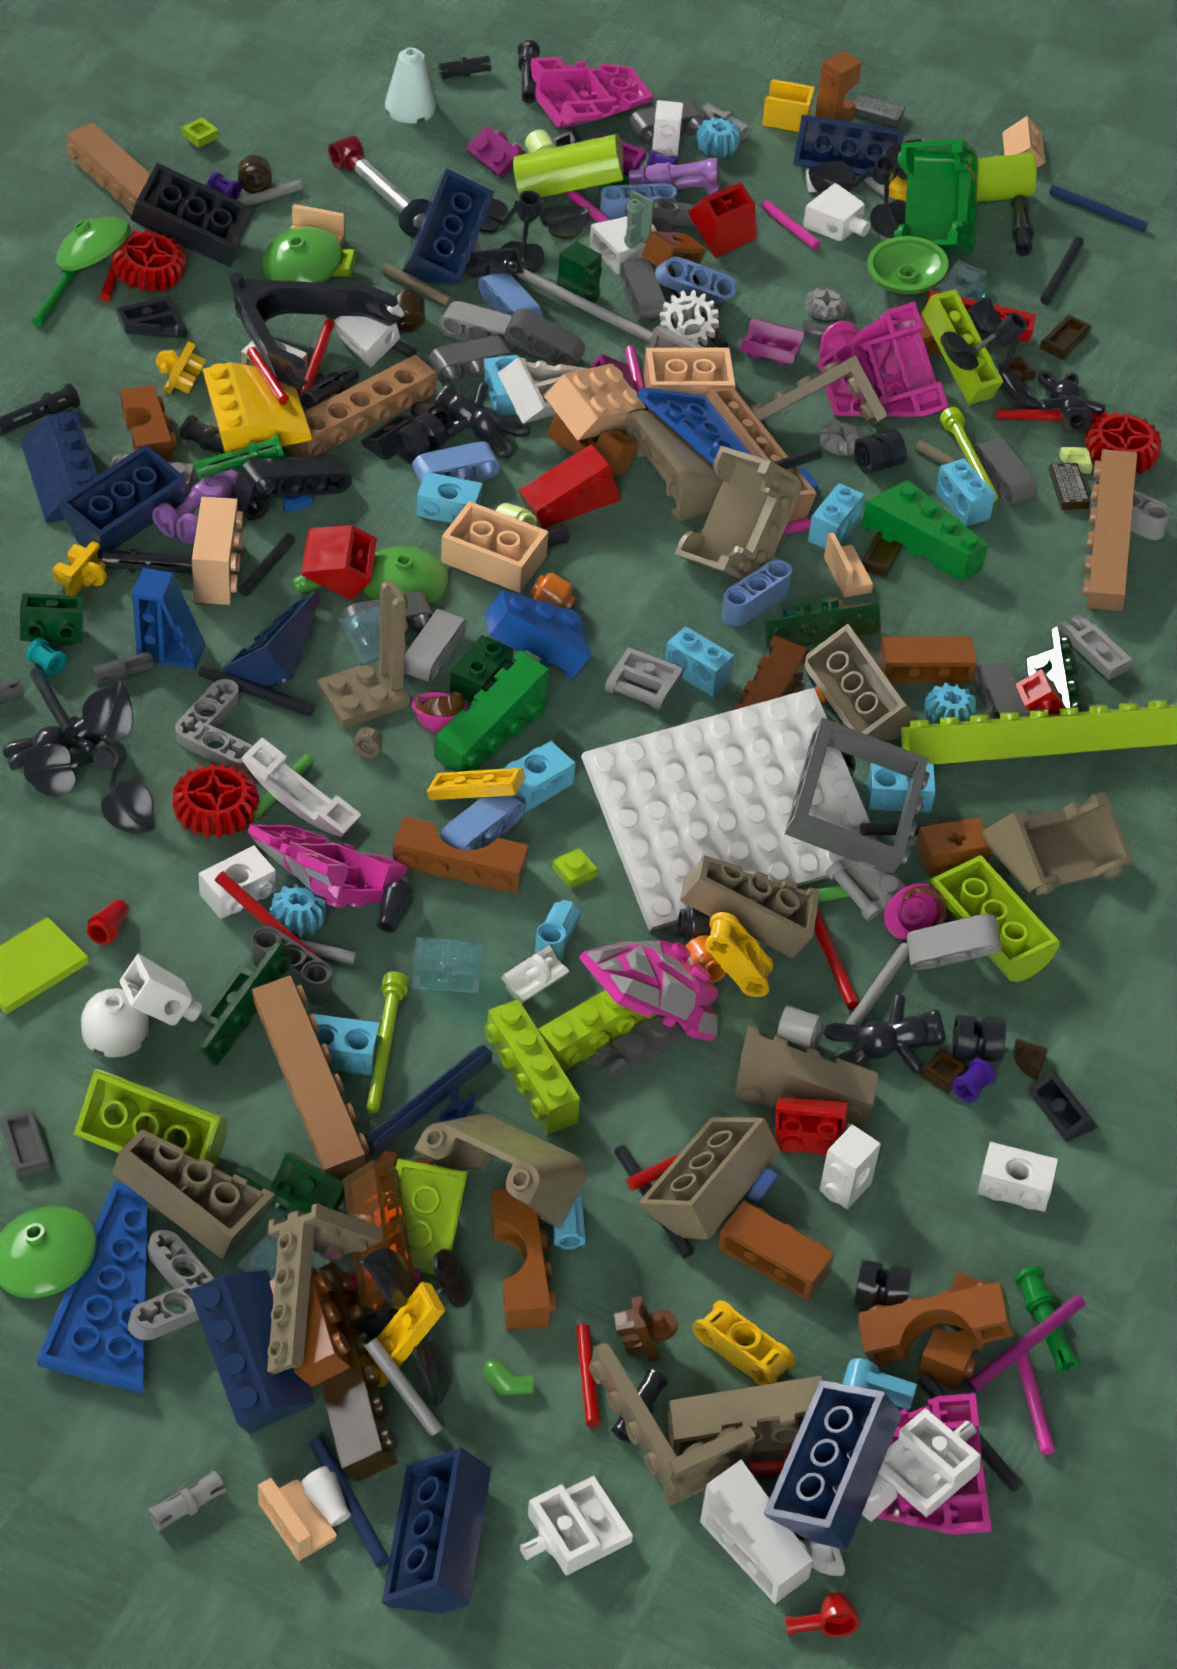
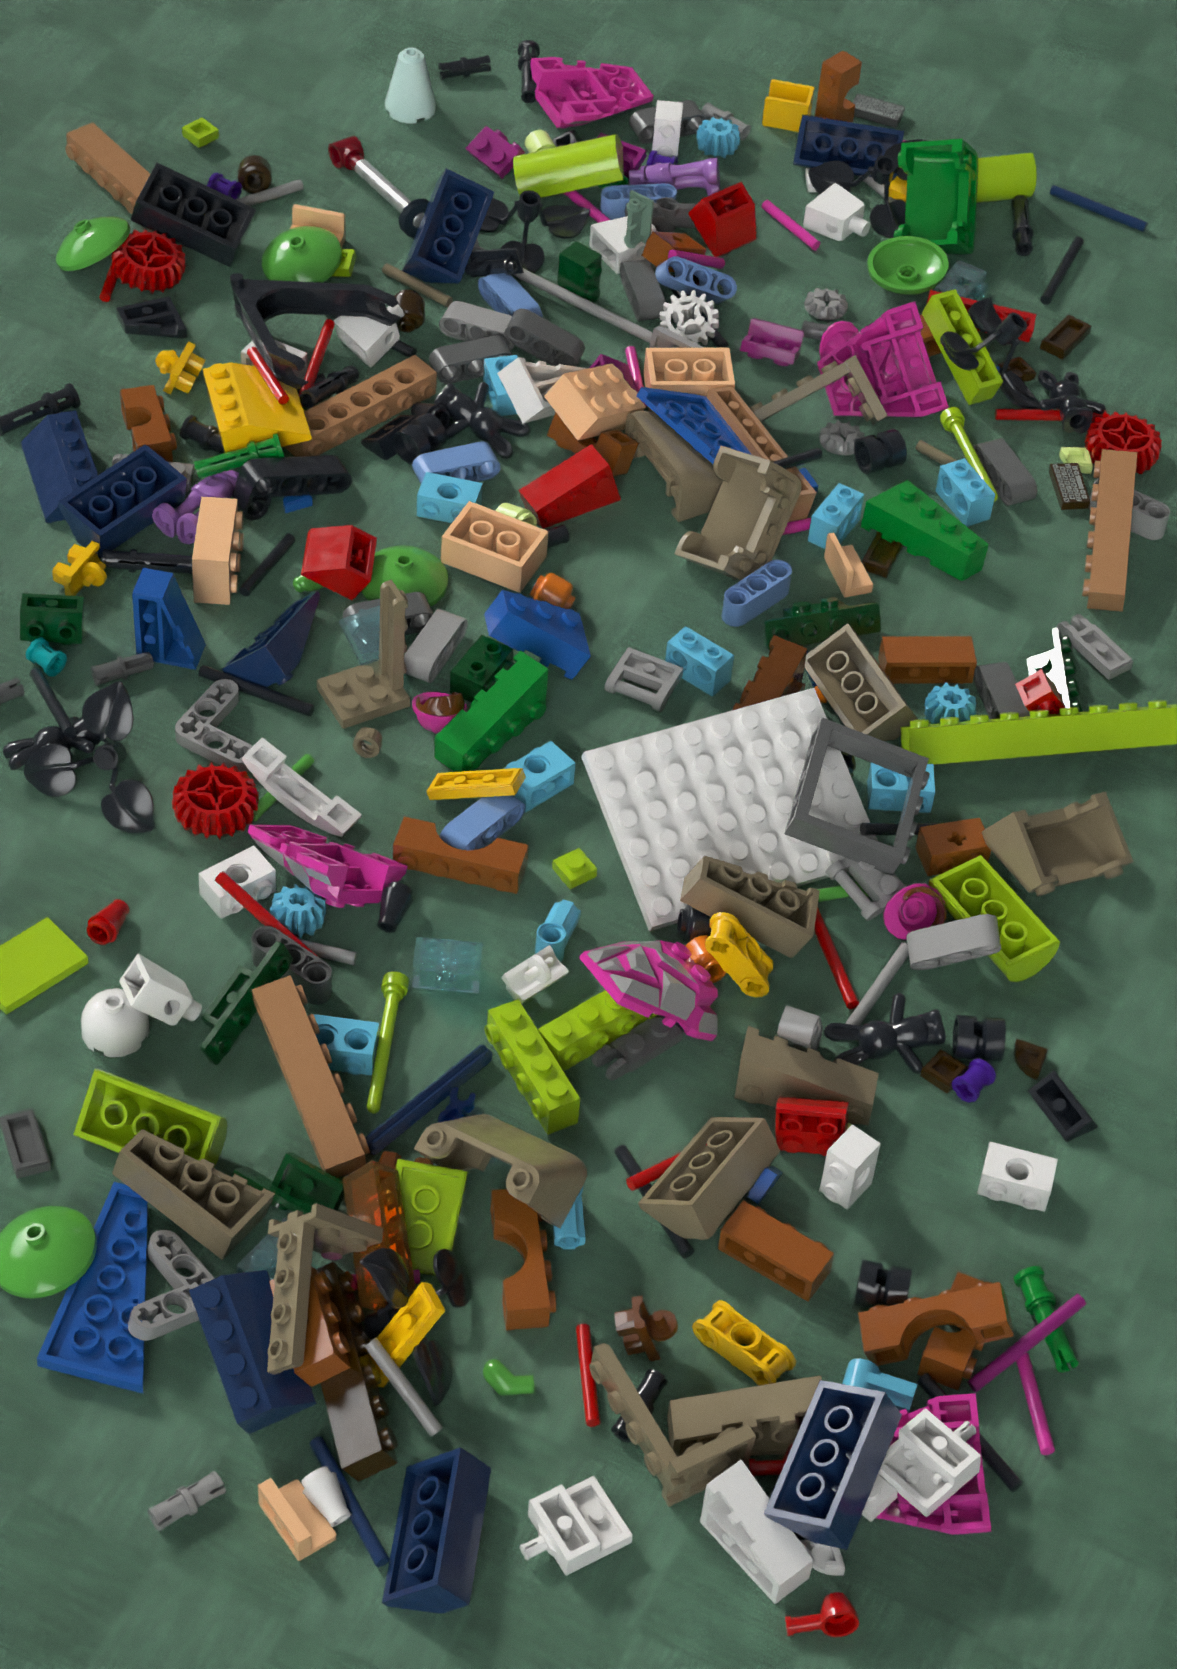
(53, 297): green bar -> none
(704, 260): none -> dark pink bar
(1024, 138): light nougat panel -> none

